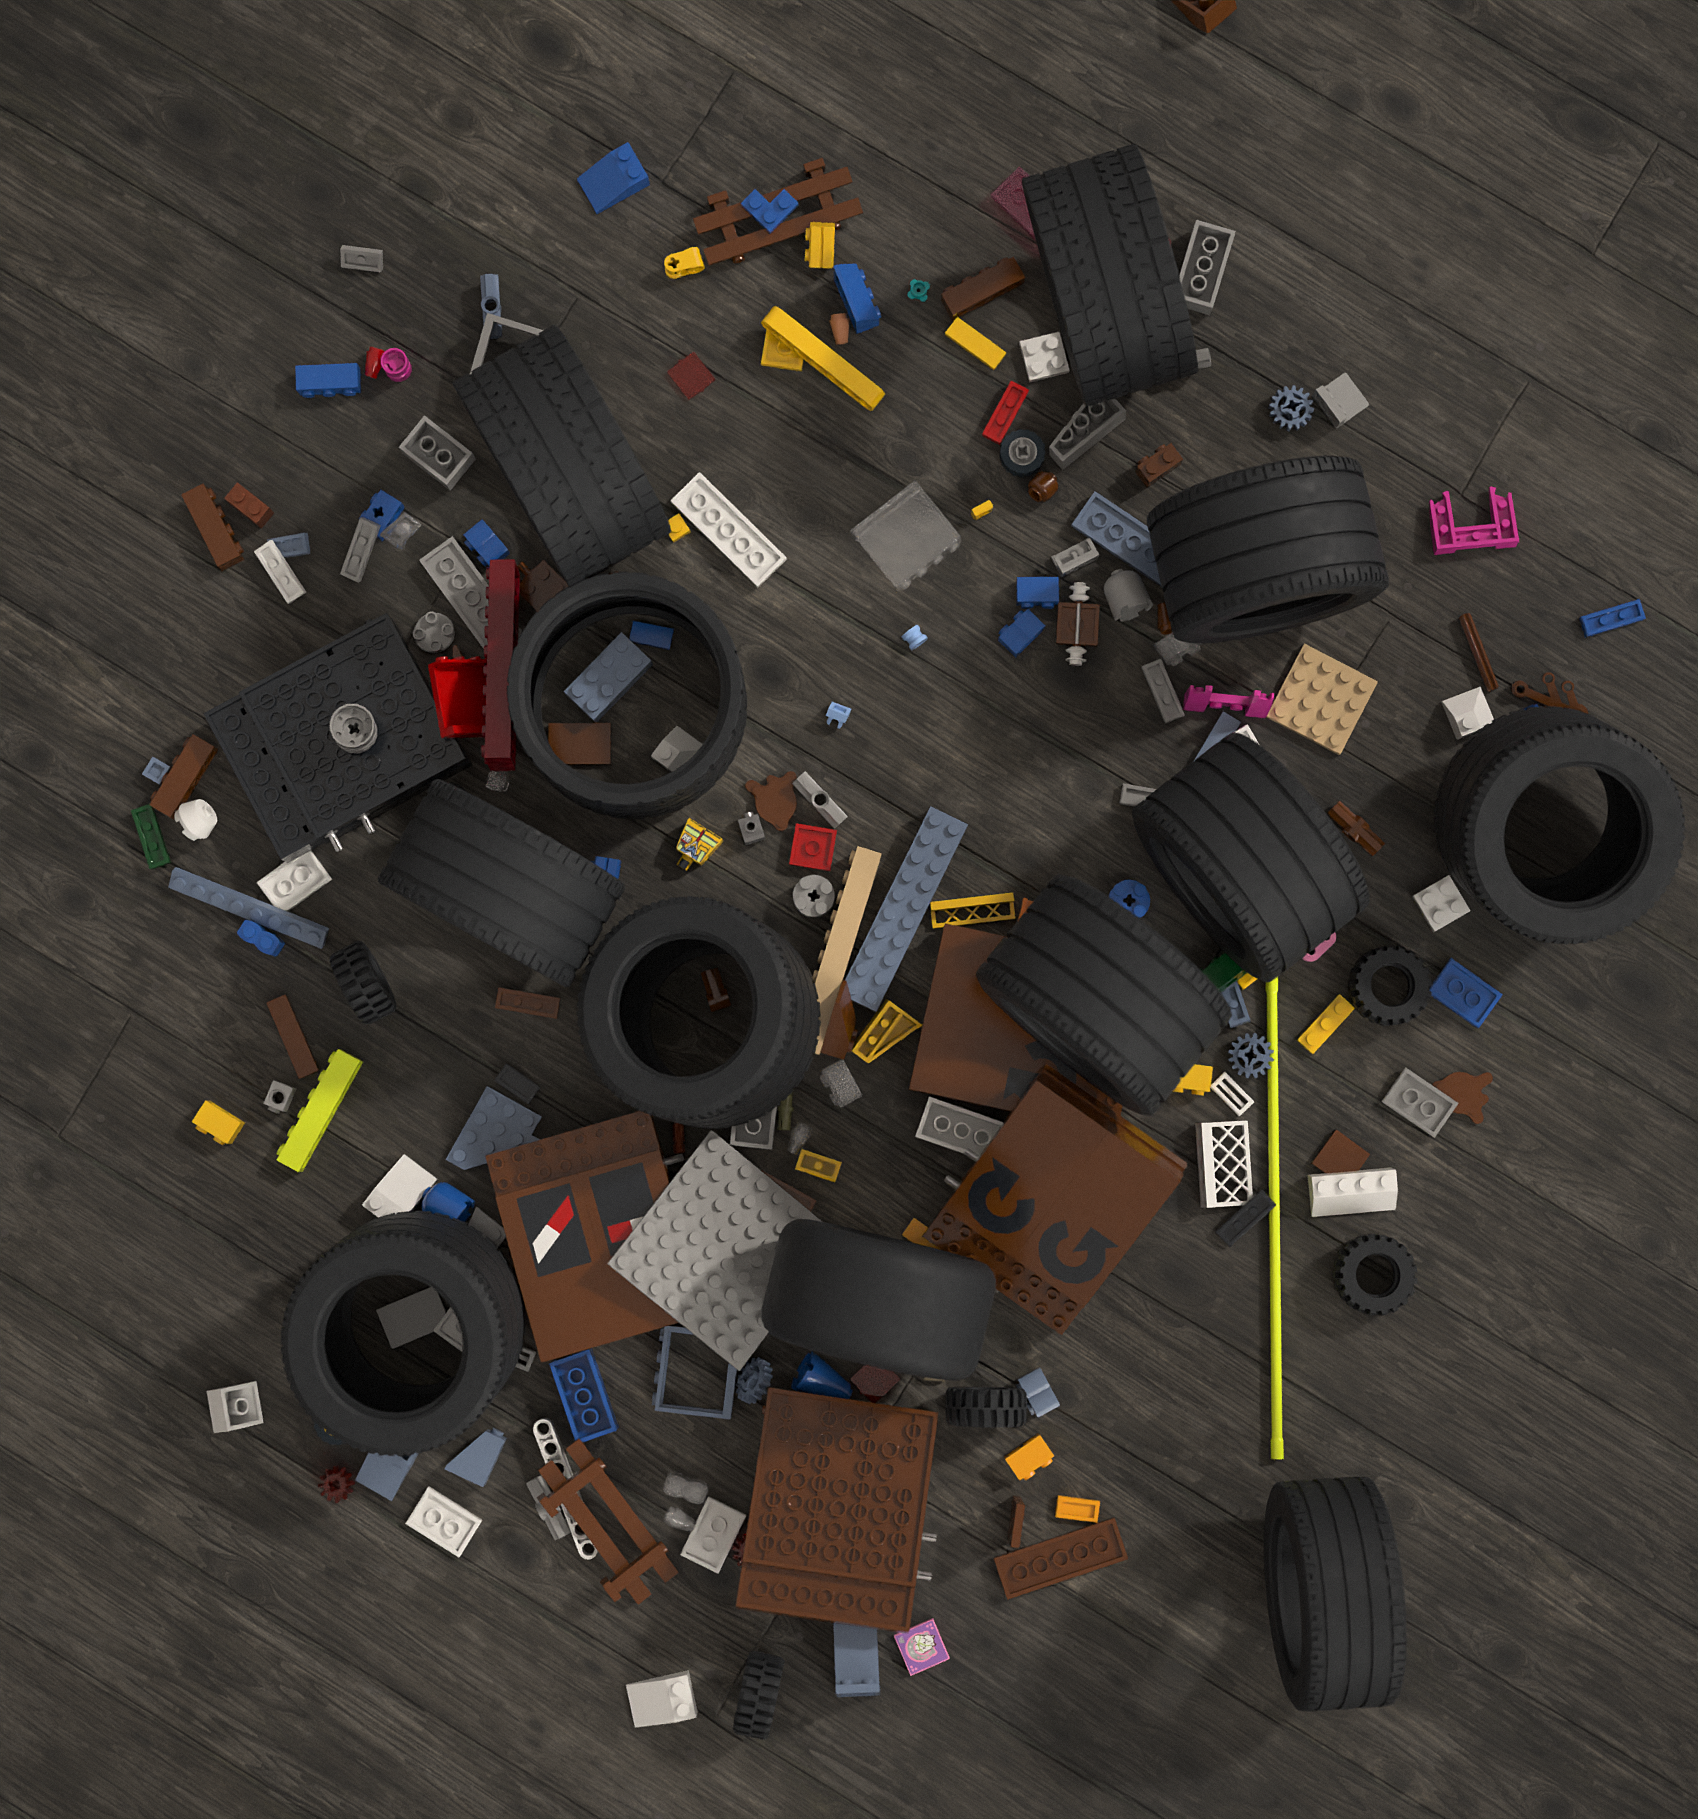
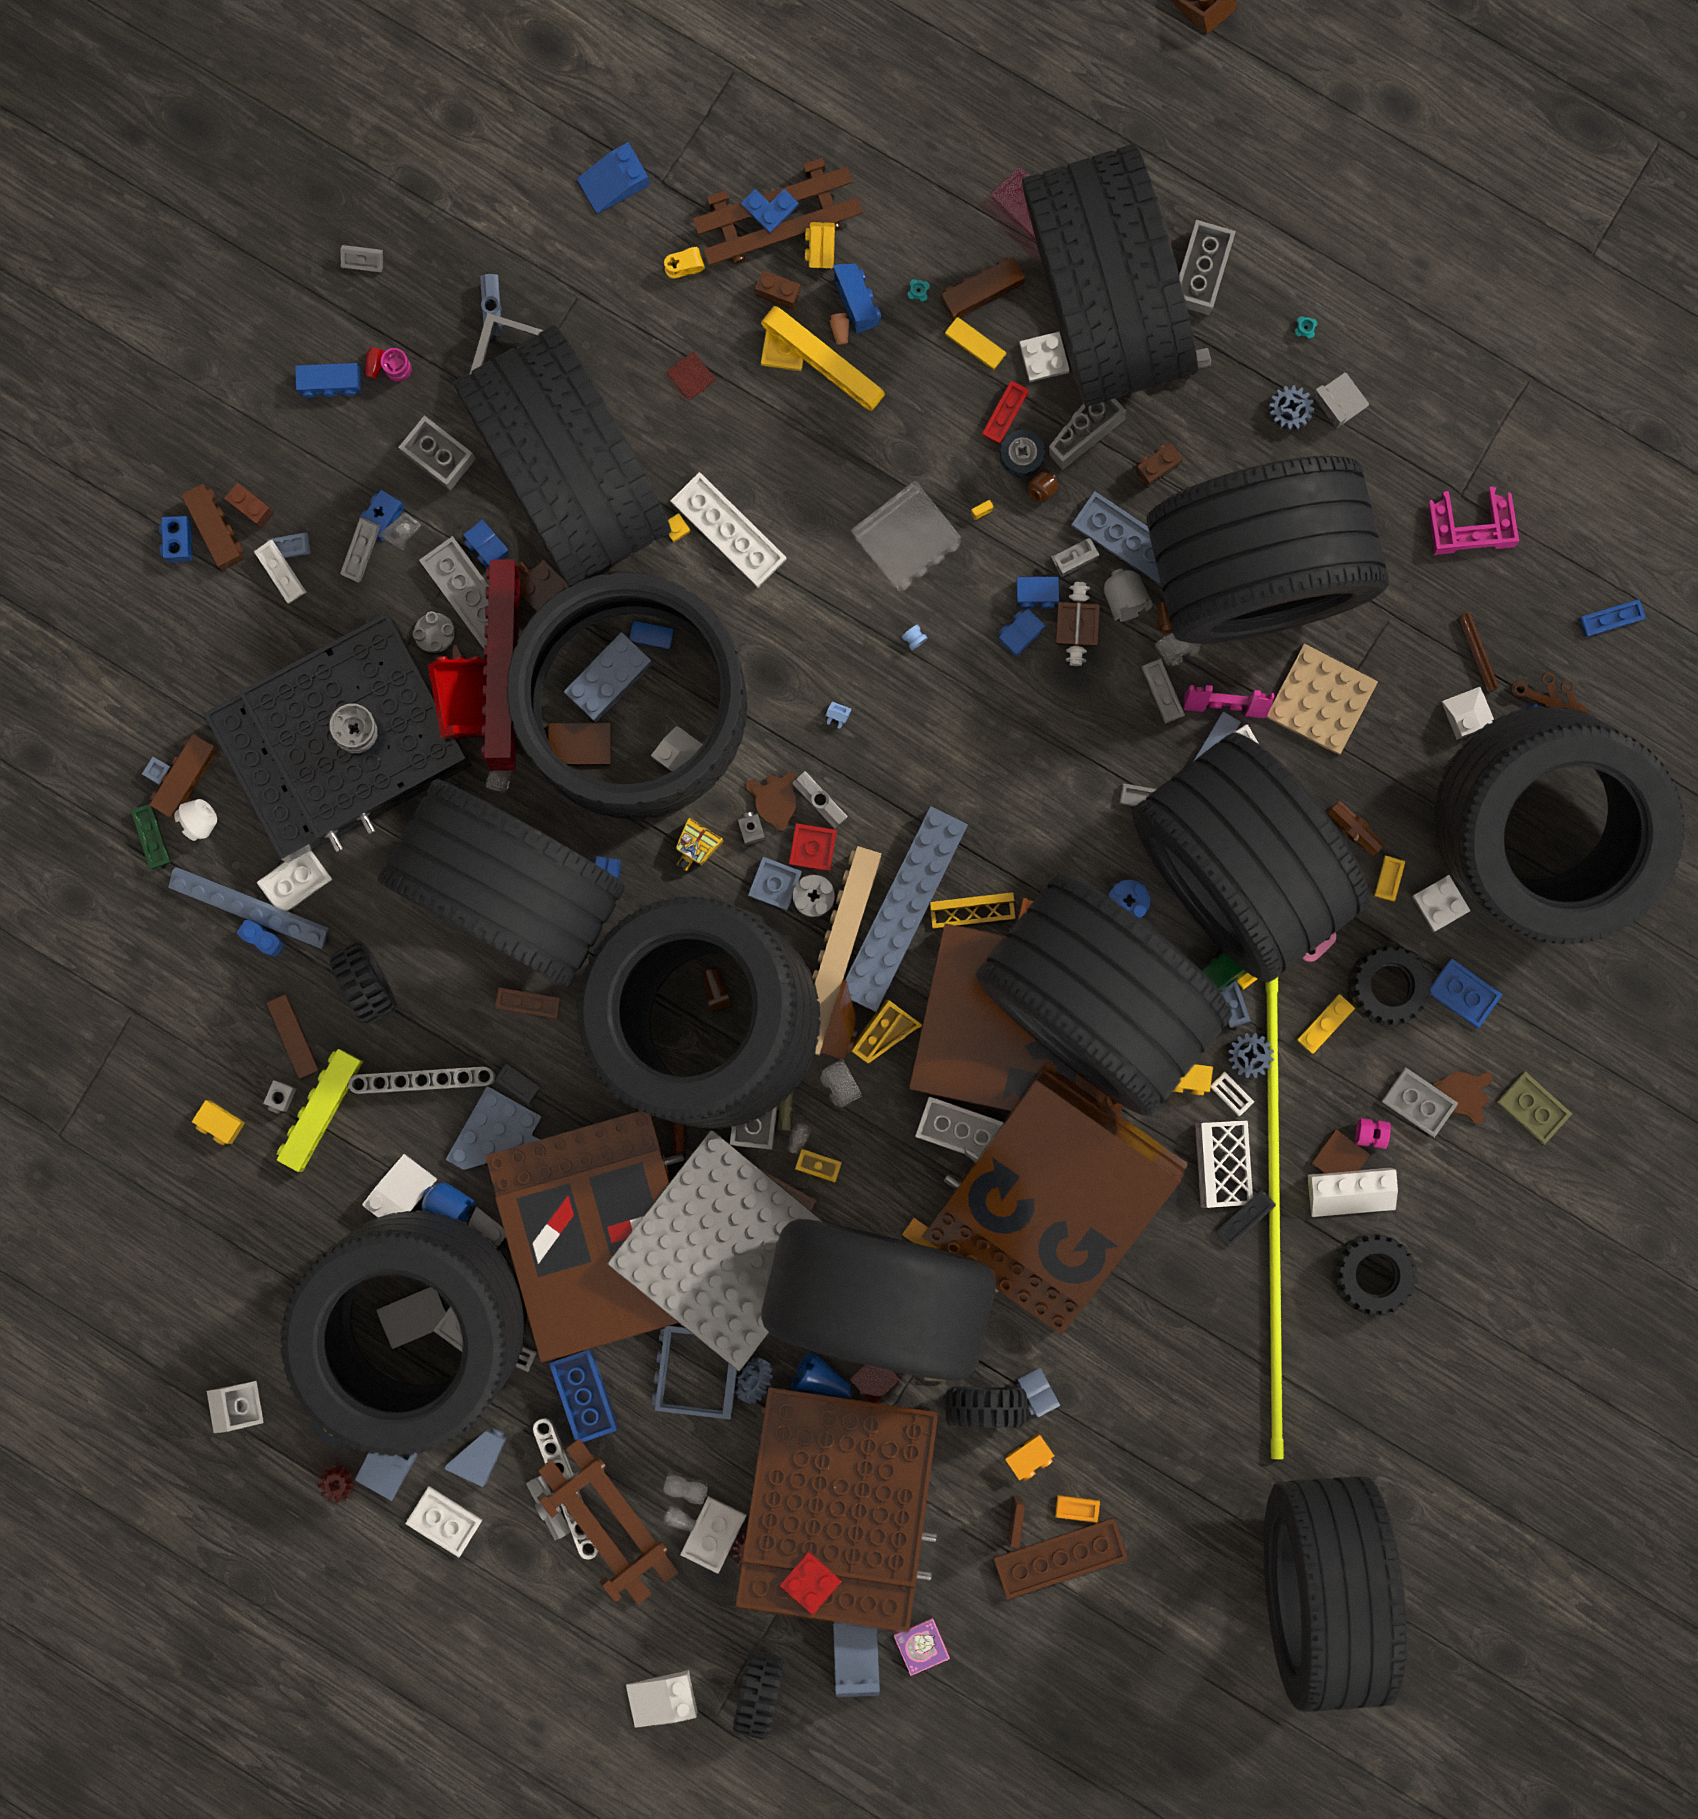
(182, 537): none -> blue brick
(412, 1080): none -> light grey beam
(774, 883): none -> sand blue plate
(777, 290): none -> reddish brown brick
(810, 1582): none -> red plate
(1310, 323): none -> teal plate
(1365, 1133): none -> dark pink wheel
(1389, 878): none -> yellow tile
(1534, 1108): none -> olive tile

